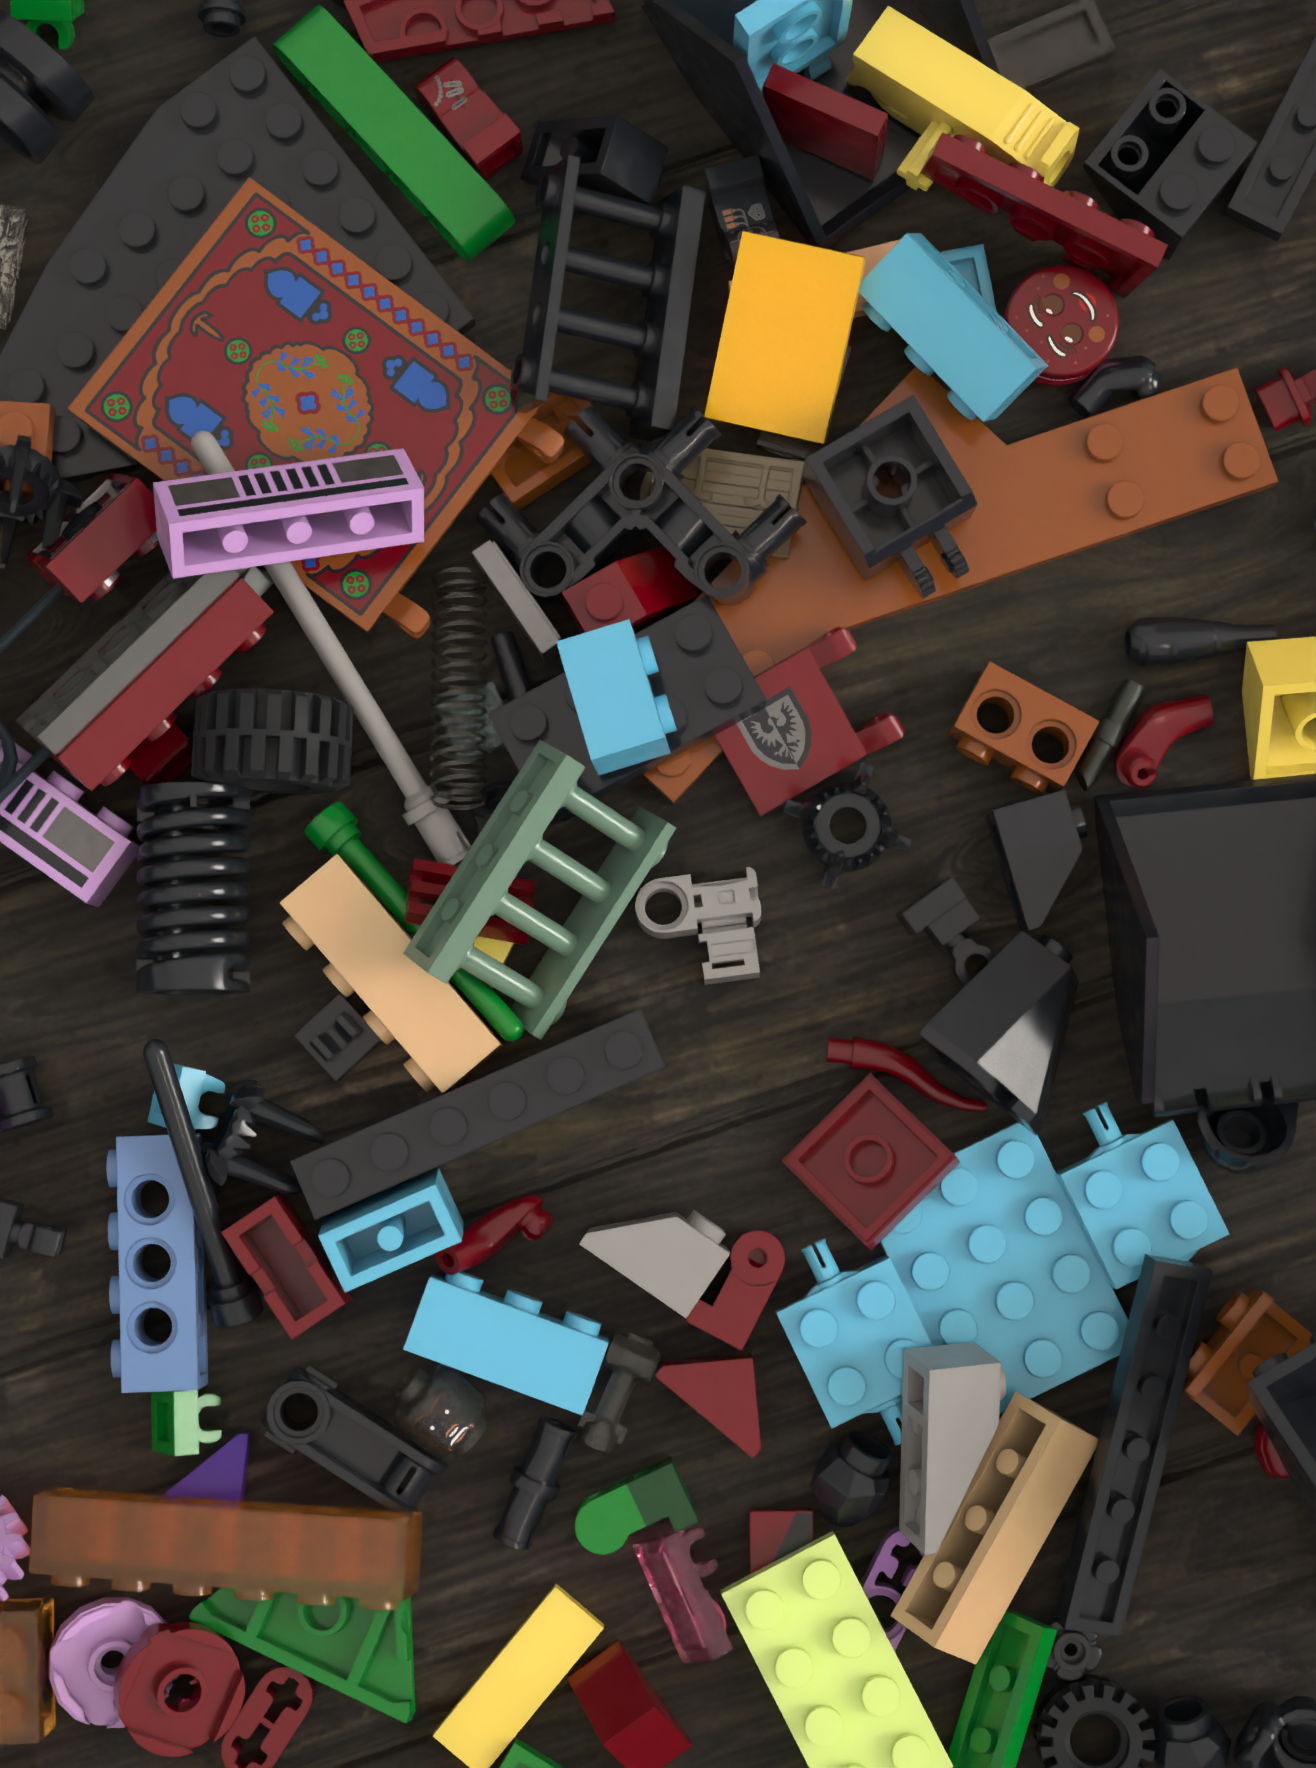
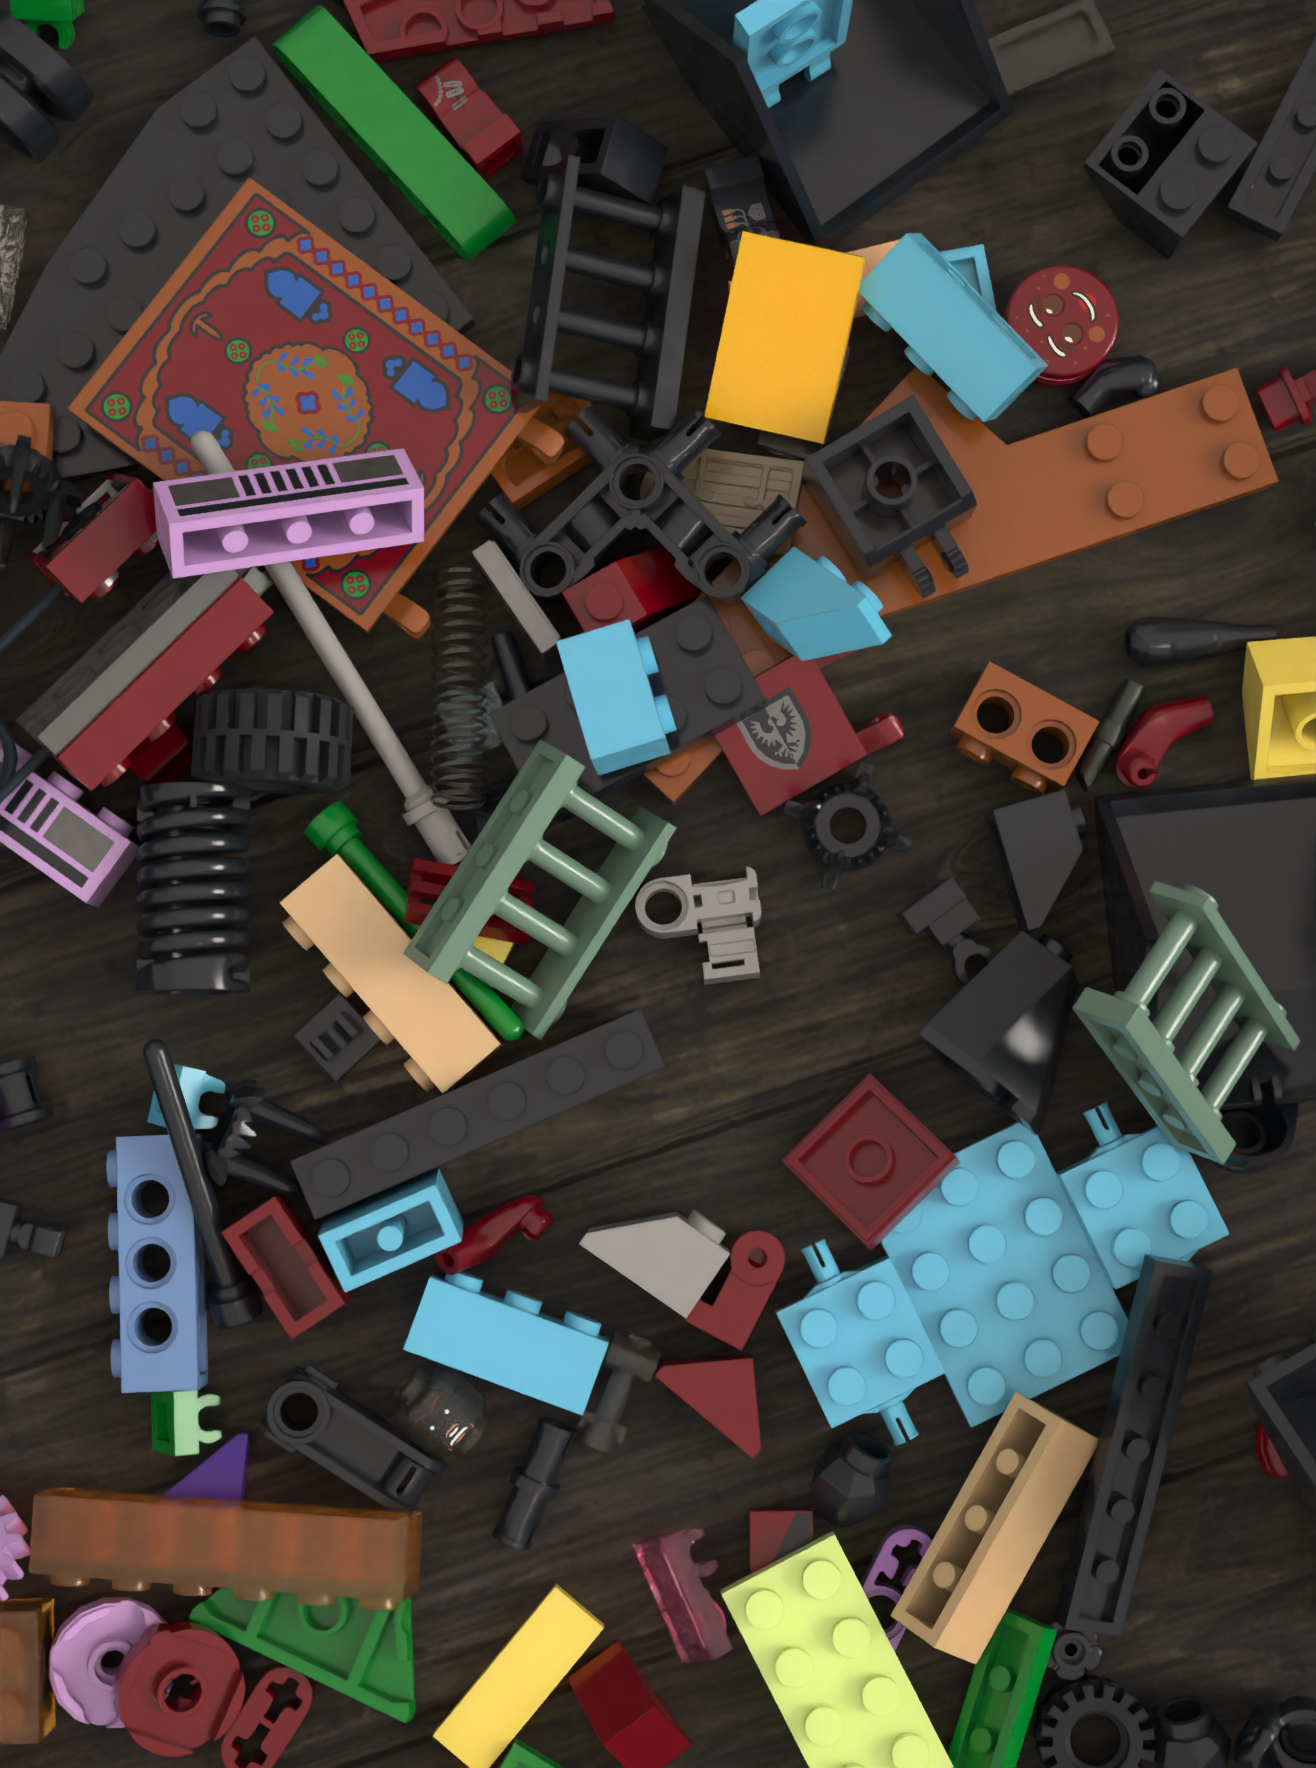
(632, 1504): leg -> none
(814, 609): none -> medium azure slope
(826, 121): dark red tile -> none
(885, 1058): dark red animal -> none
(946, 1427): light grey slope -> none
(949, 92): light yellow piece -> none
(1043, 213): dark red wing -> none
(1145, 1049): none -> sand green fence
(1249, 1335): dark orange bracket -> none

